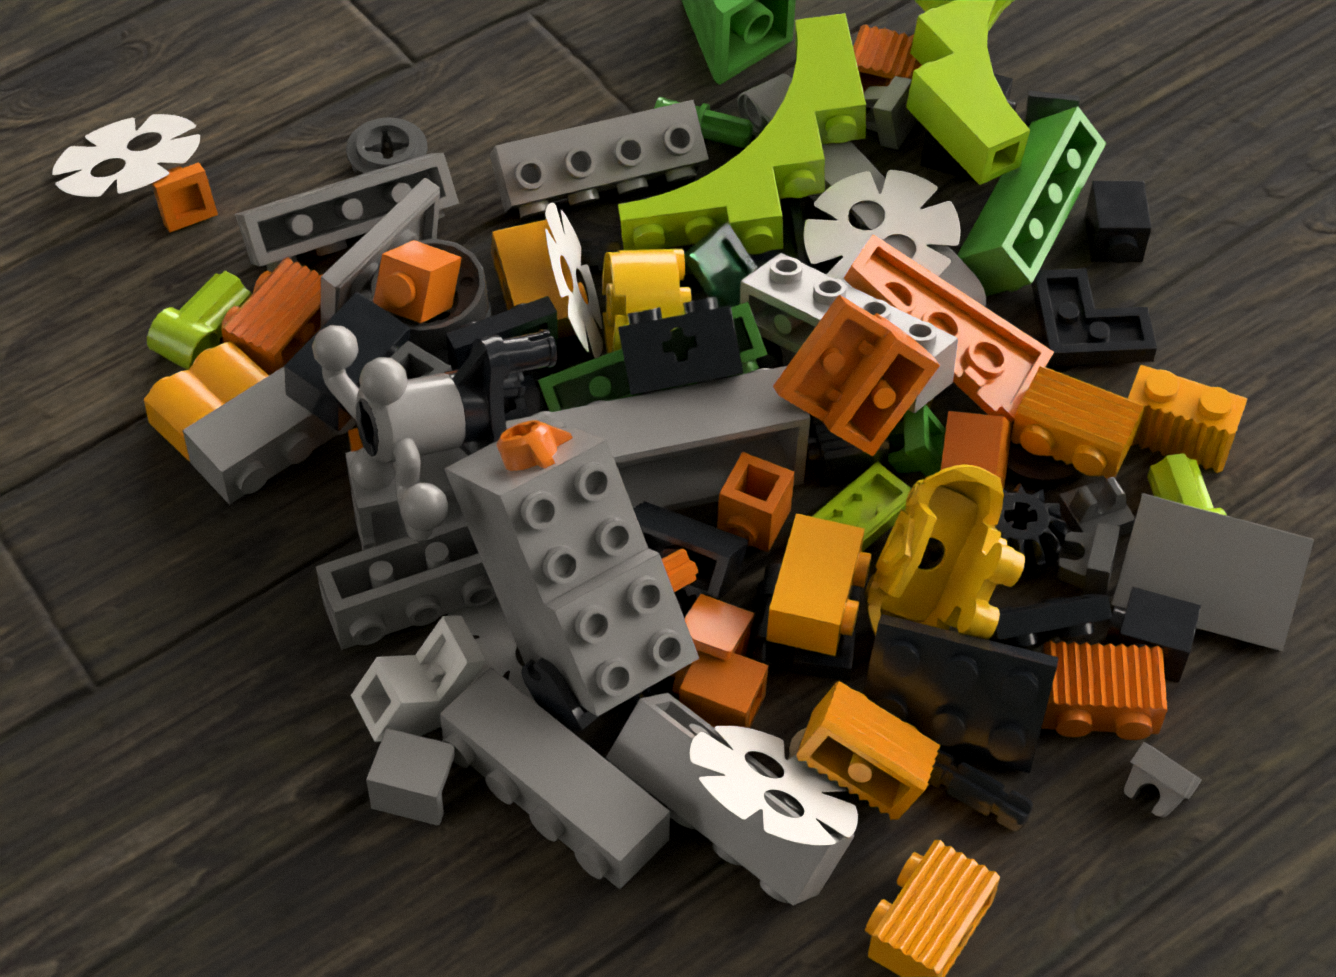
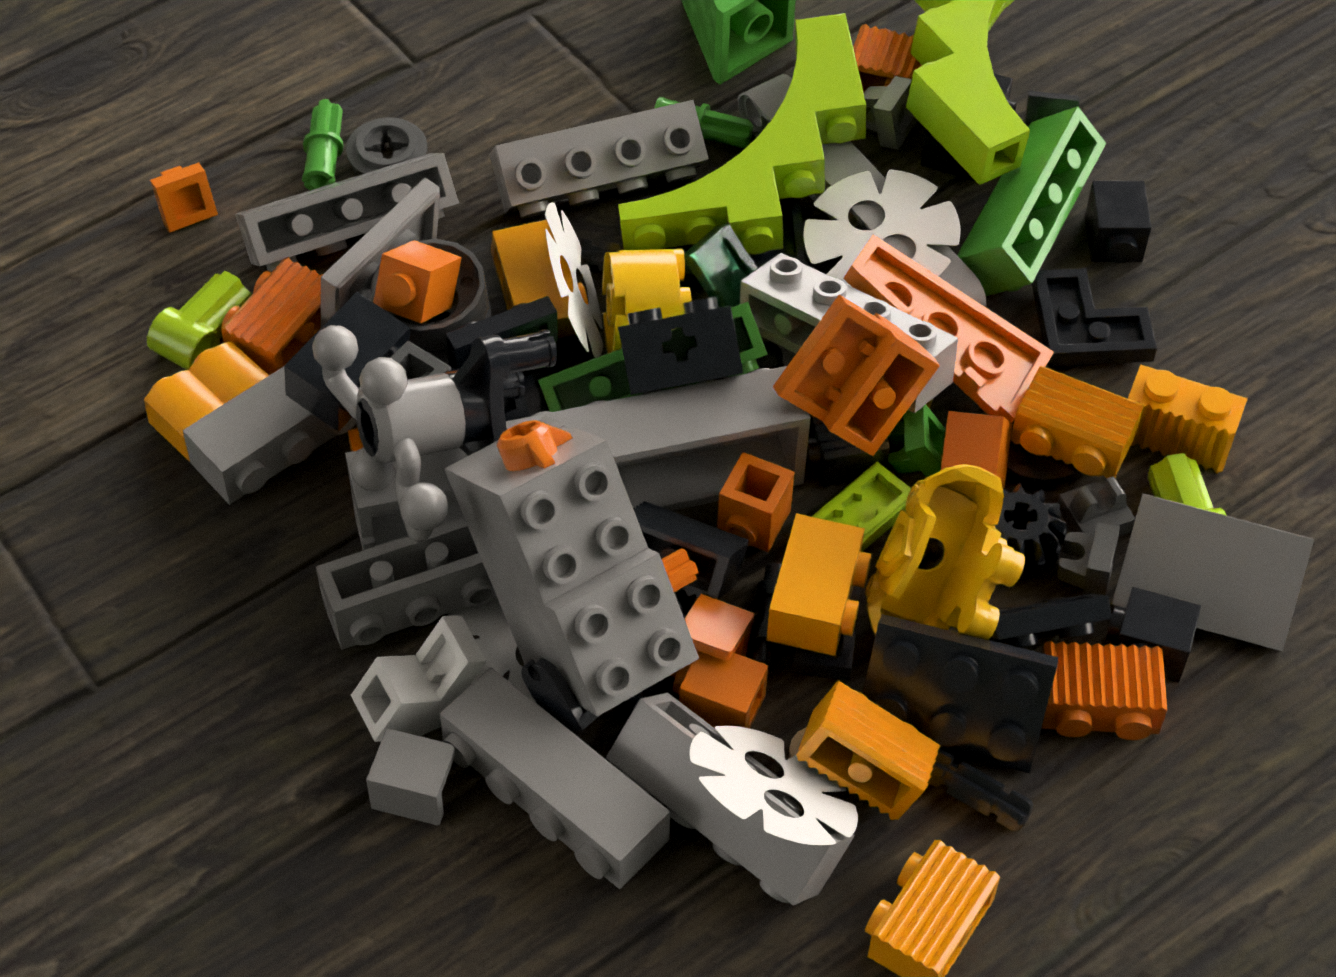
(140, 166): white piece -> none
(323, 145): none -> bright green axle
(1169, 777): light grey tile -> none

